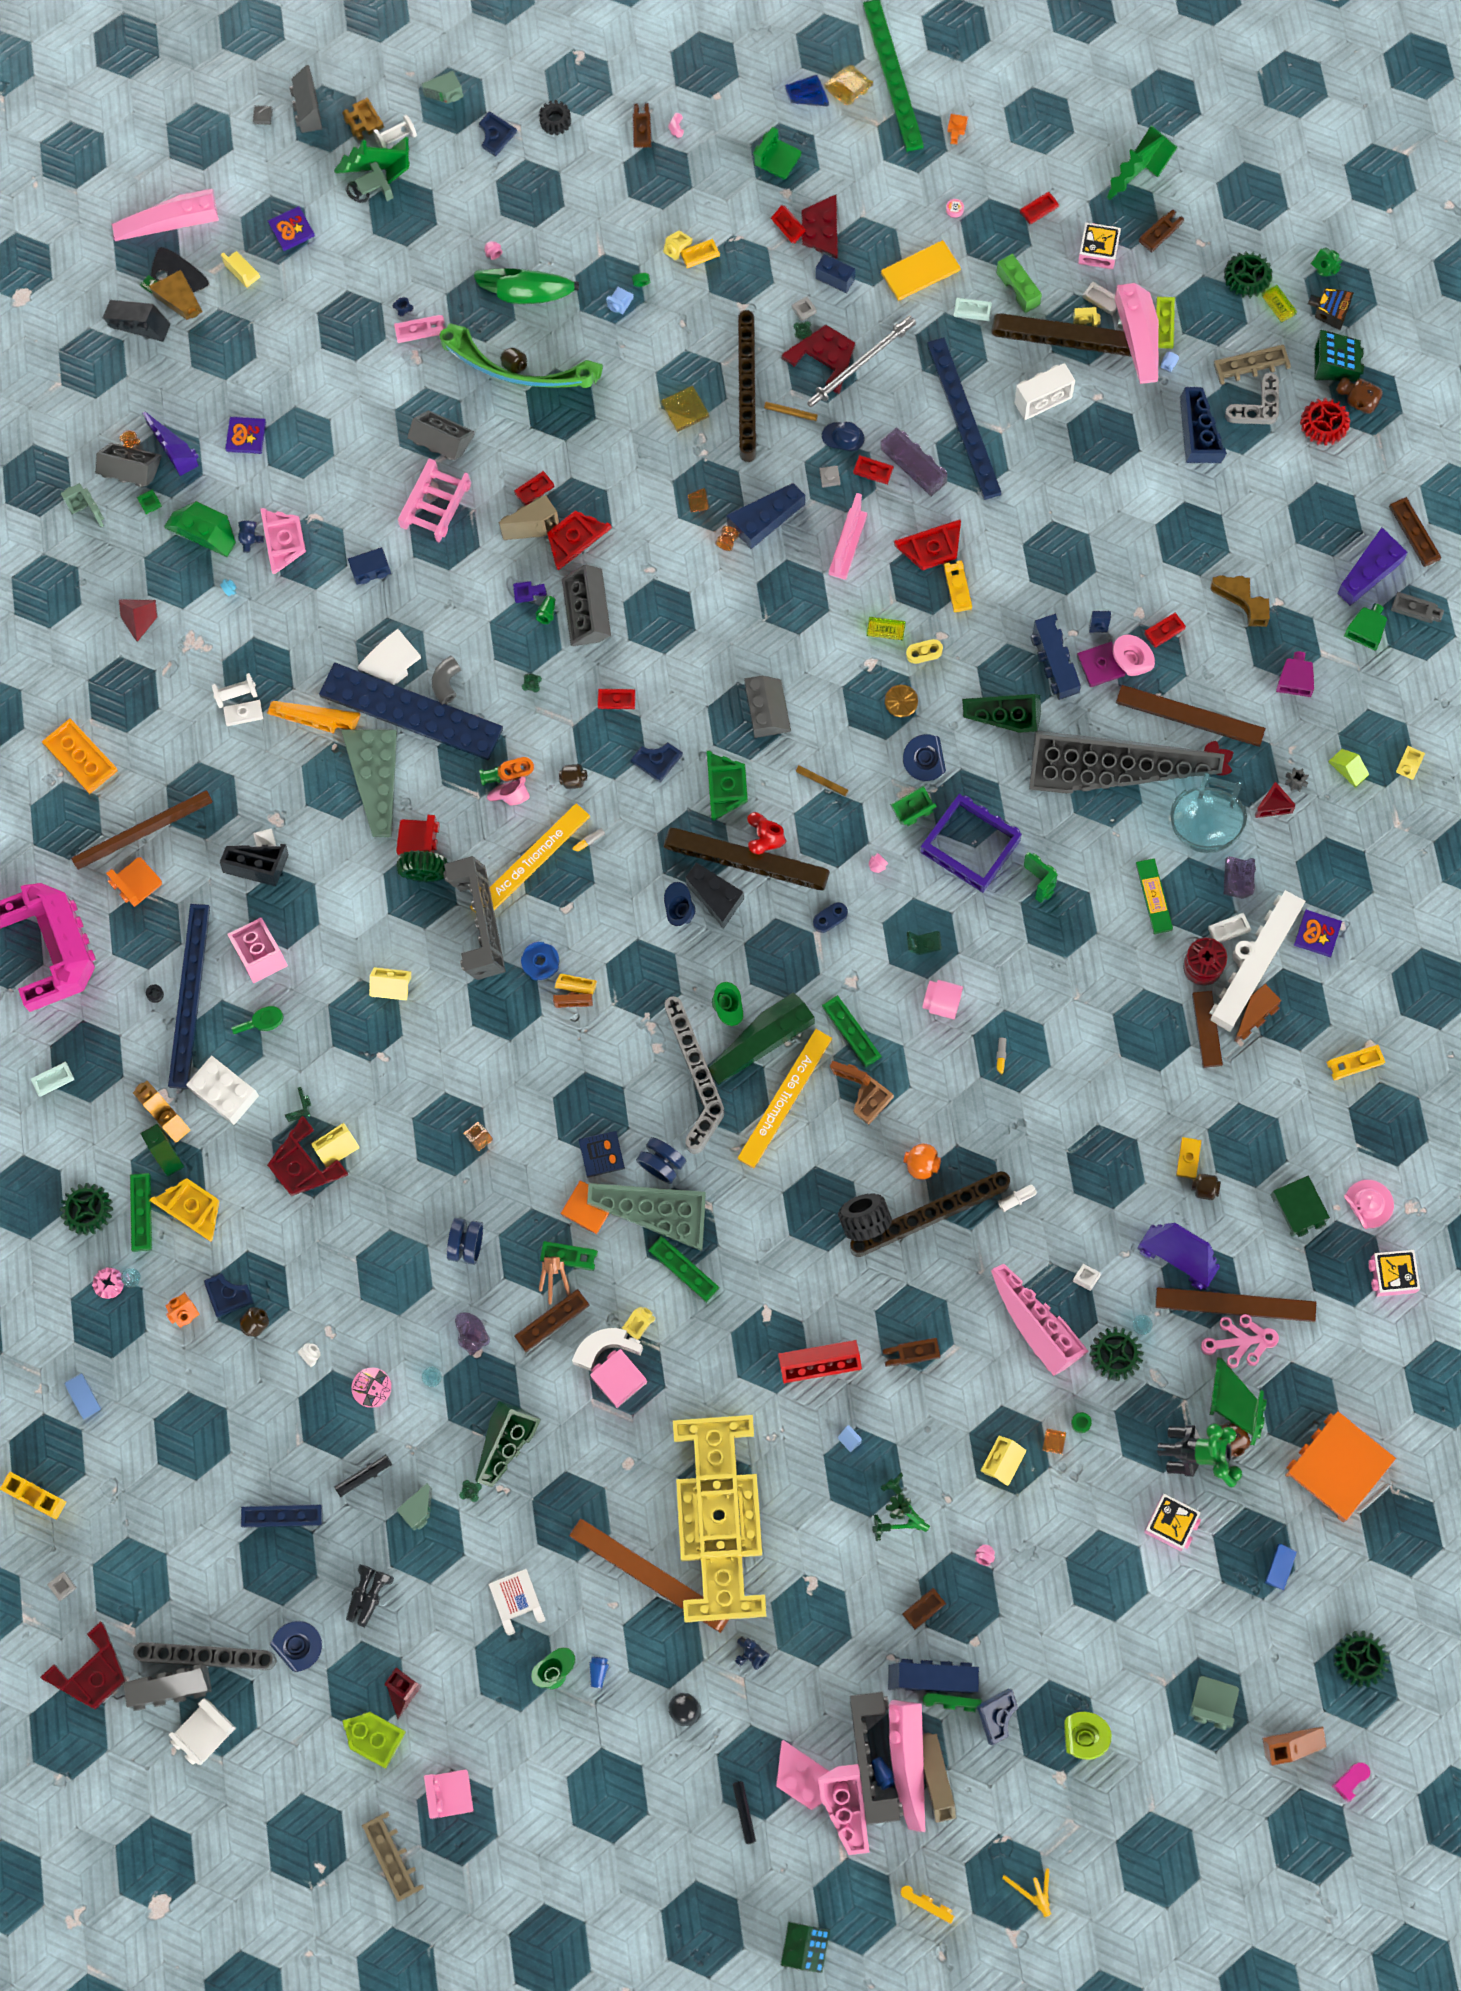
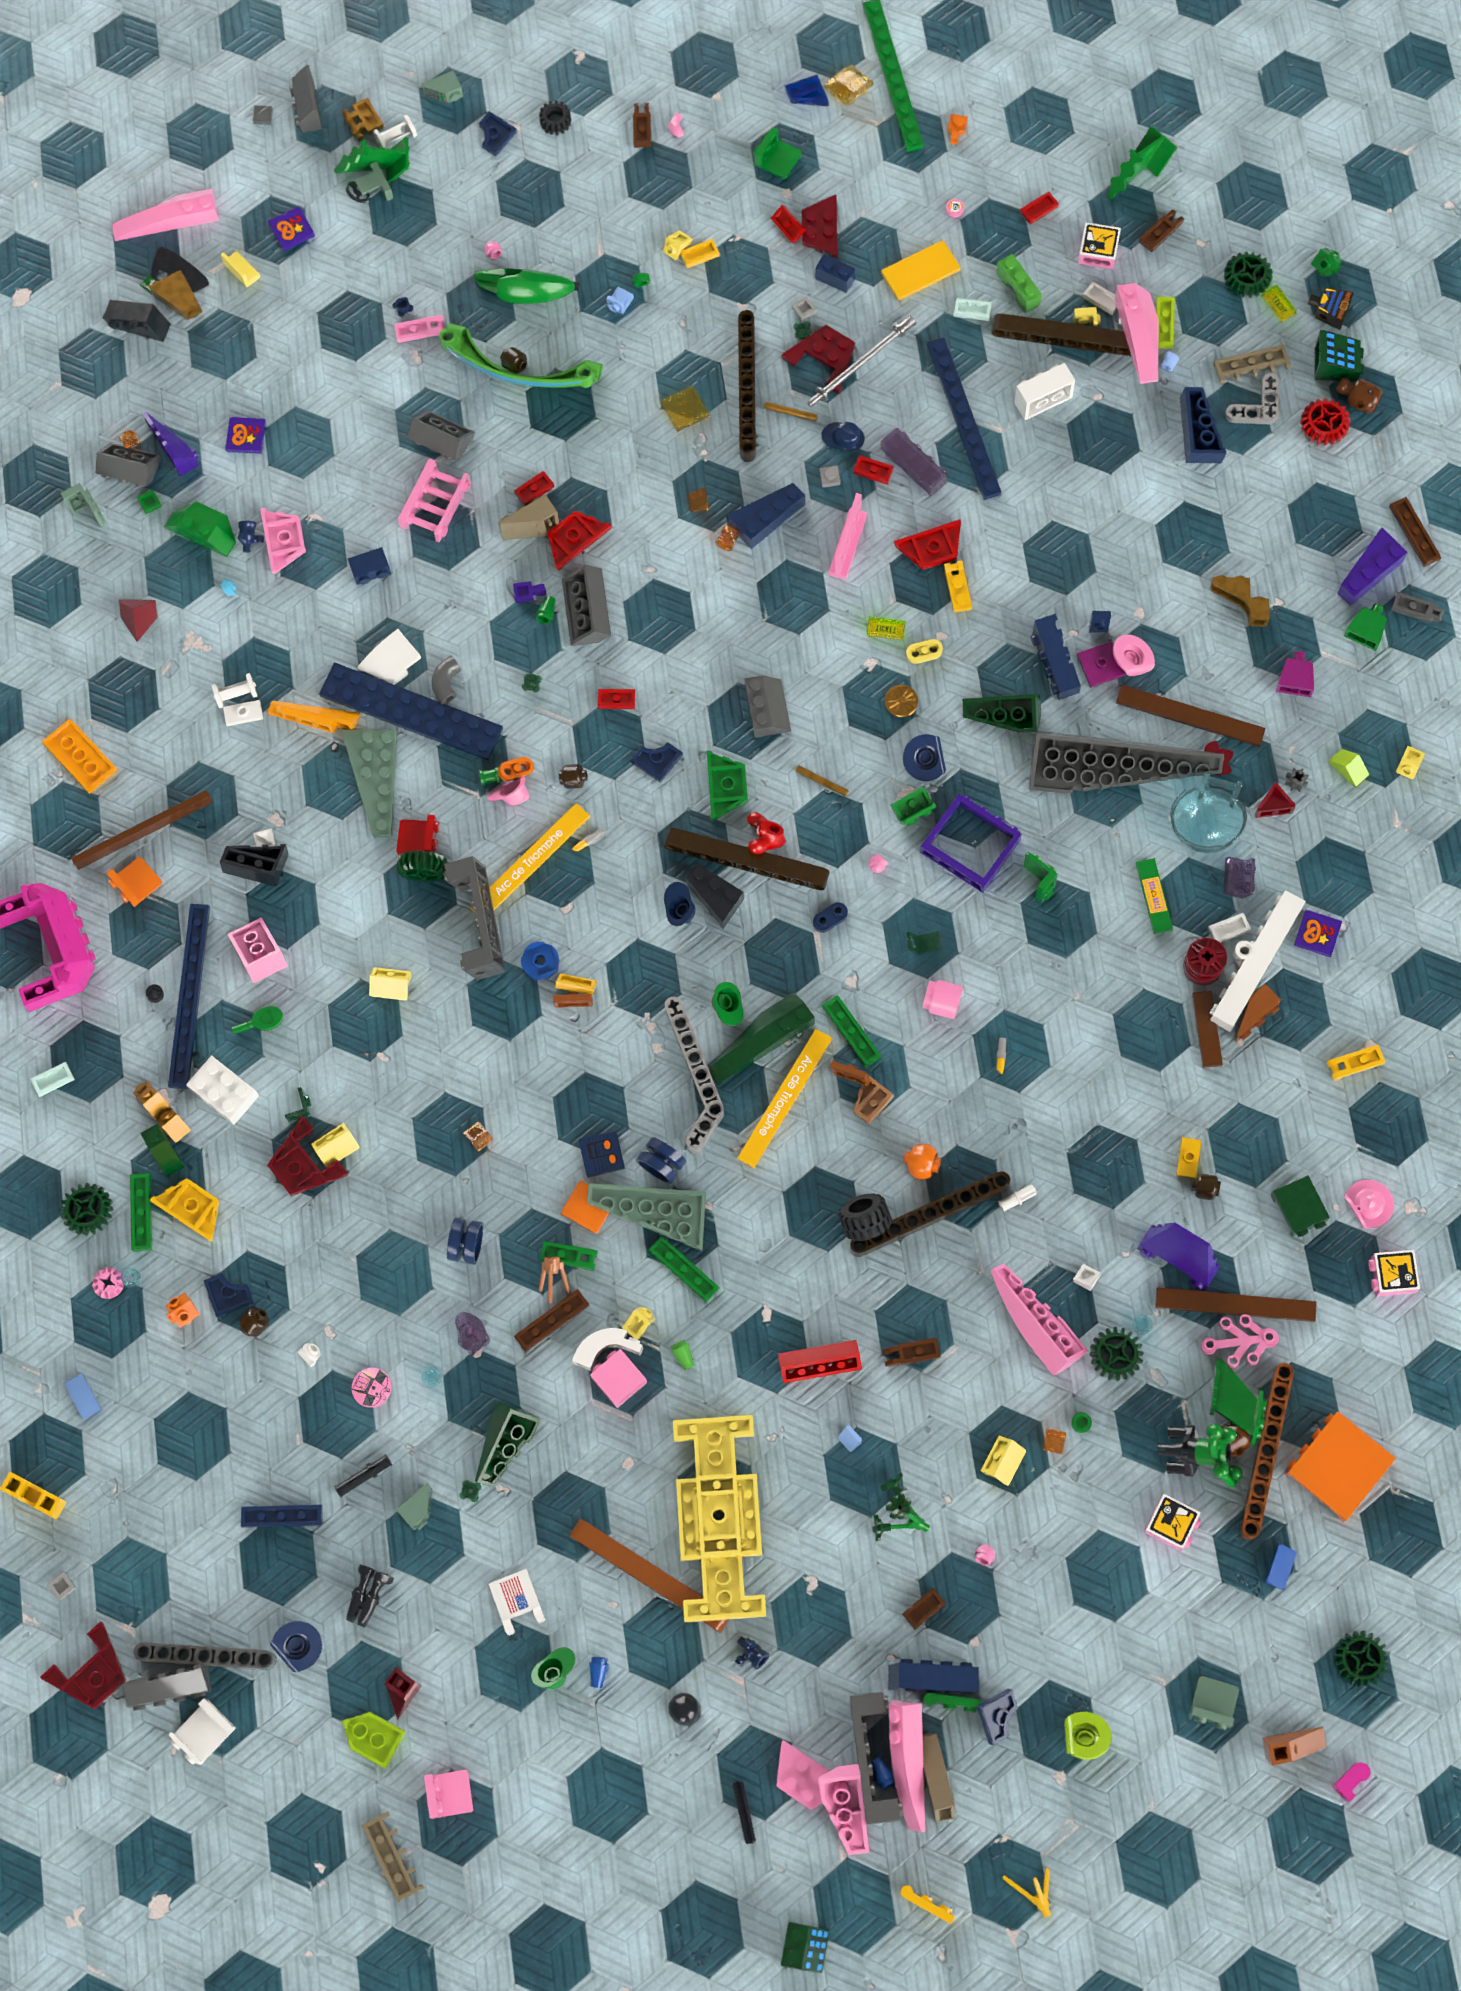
(683, 1354): none -> bright green cone
(1165, 629): red plate -> none
(1263, 1460): none -> dark orange beam

